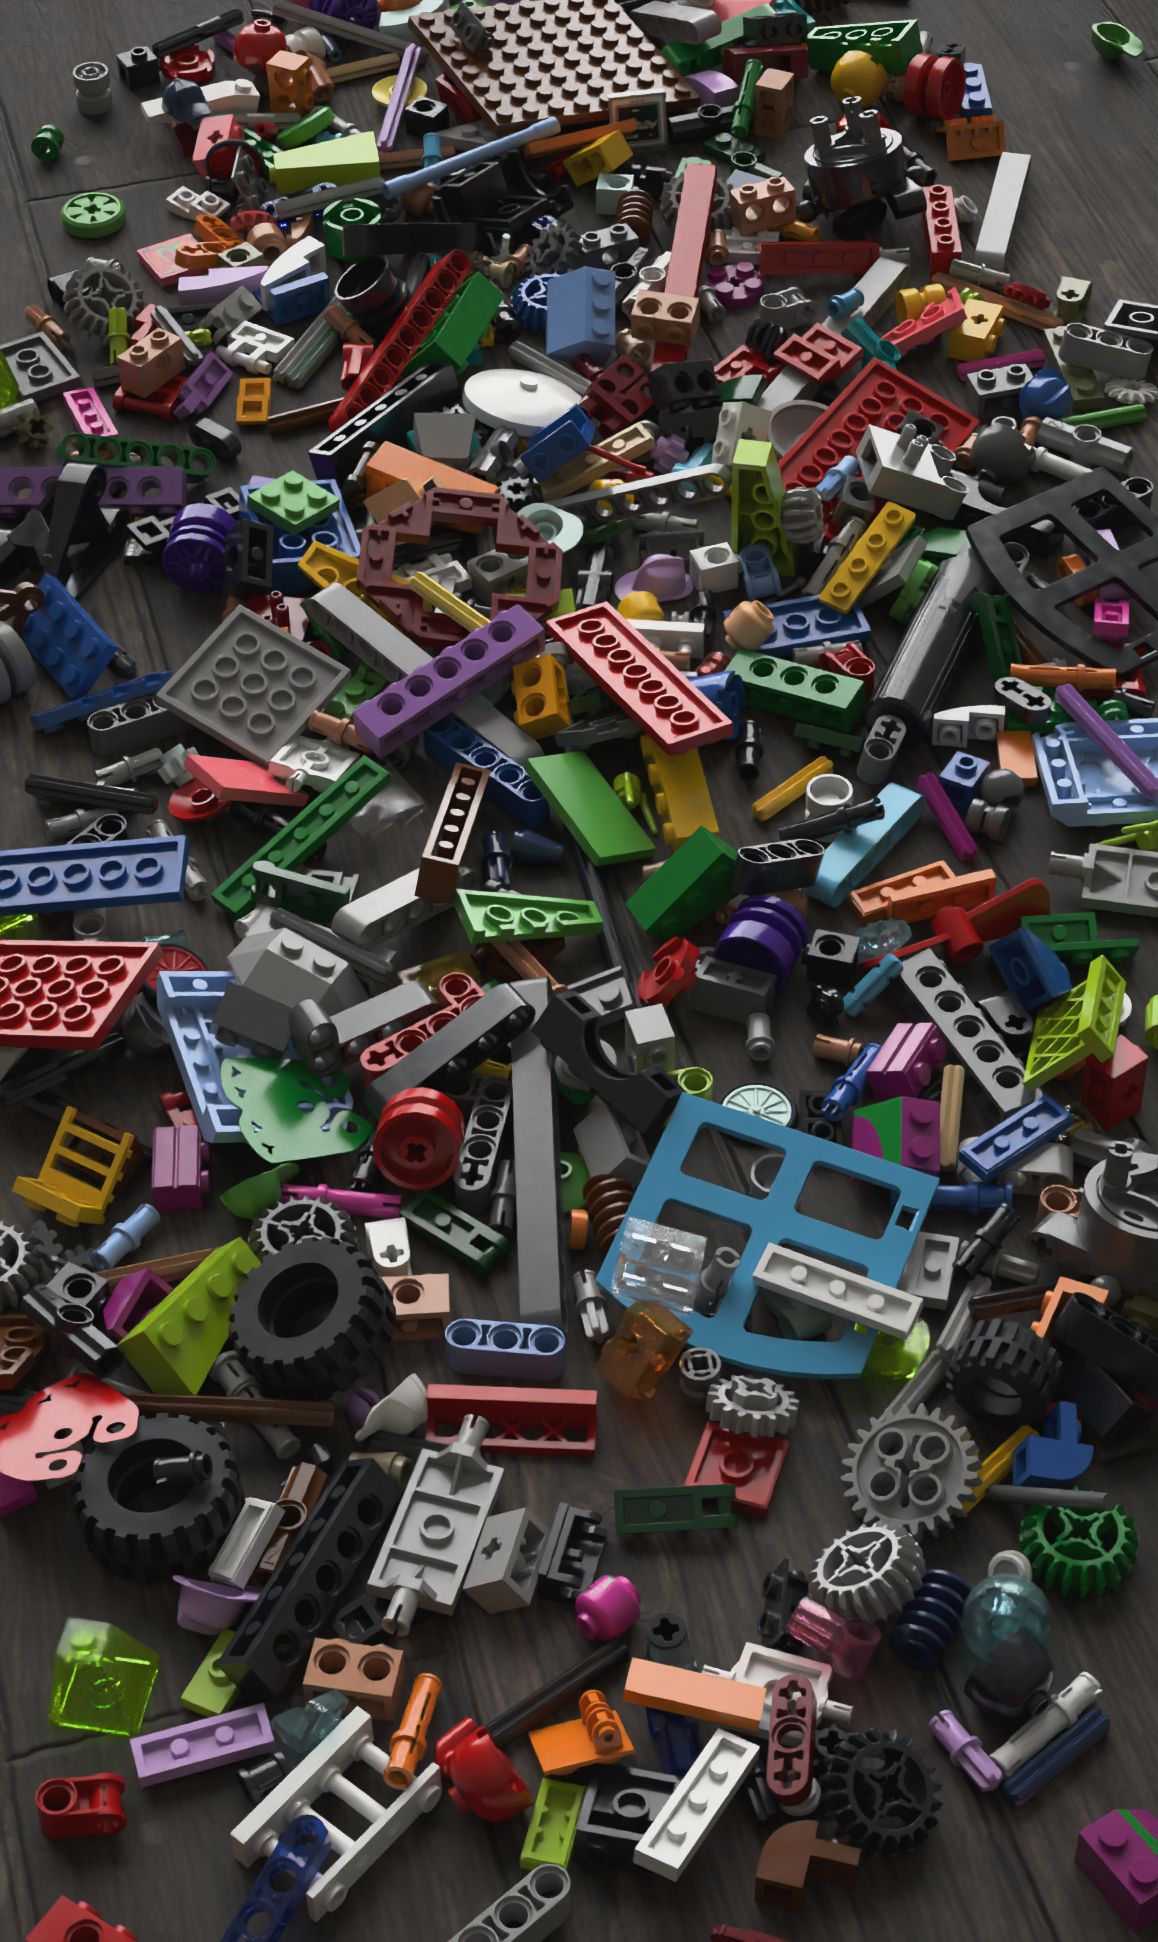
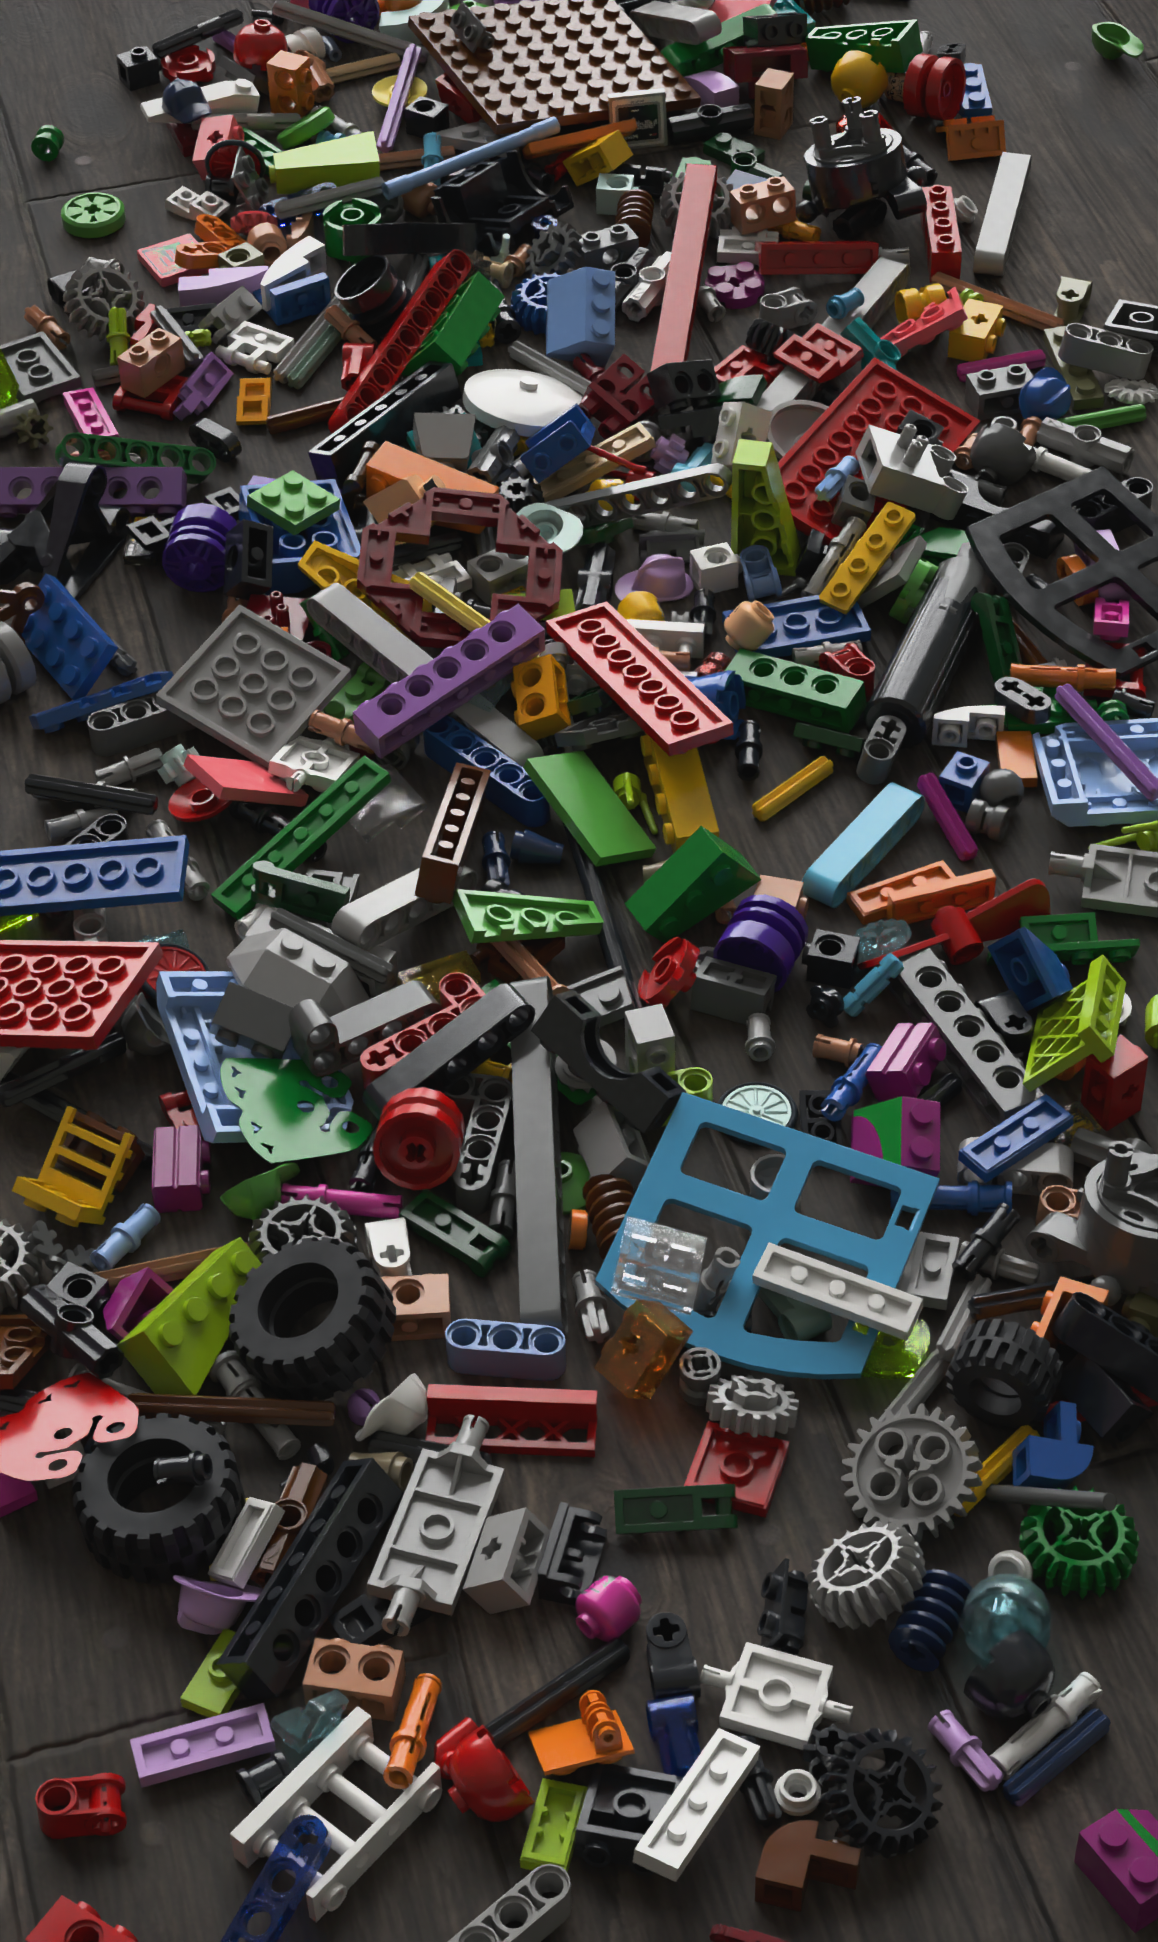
(93, 88): light grey wheel -> none
(101, 1678): clear neon green slope -> none
(267, 131): red arm -> none
(642, 346): tan bush -> none
(665, 317): nougat brick -> none
(694, 1694): tile -> none
(717, 252): nougat pin -> none
(744, 108): green pin -> none
(776, 867): black beam -> none
(801, 1756): dark red beam -> none
(802, 515): light grey gear -> none
(825, 795): white wheel -> none
(845, 819): black pin -> none
(846, 1642): clear pink piece -> none
(950, 1116): tan axle -> none
(979, 275): light grey axle -> none
(1027, 295): red gear -> none

